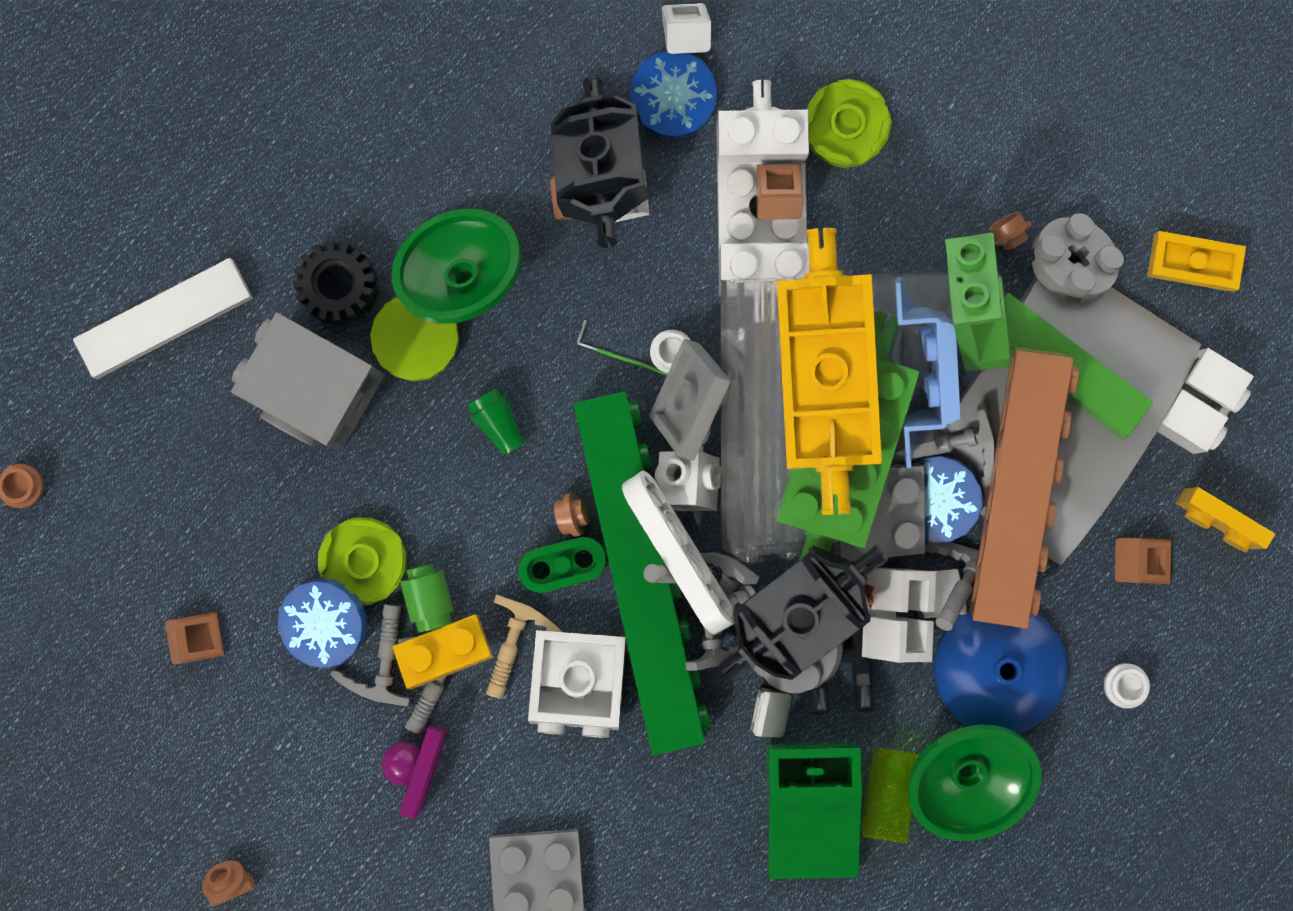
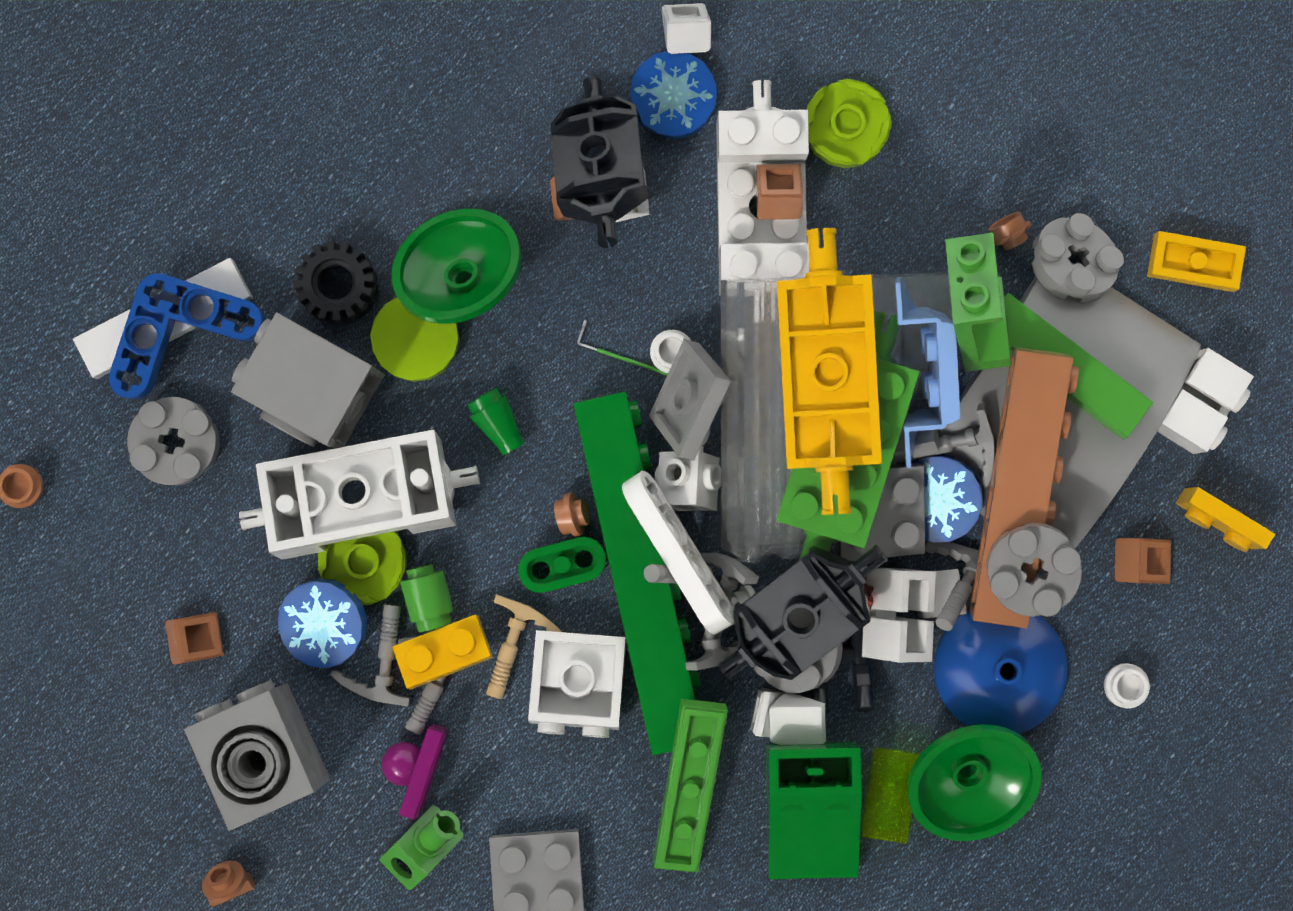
(151, 455): none -> light grey plate
(163, 319): none -> blue beam
(227, 746): none -> light grey brick
(403, 482): none -> white brick
(423, 846): none -> bright green bracket
(690, 785): none -> bright green tile
(797, 721): none -> white slope
(1044, 594): none -> light grey plate

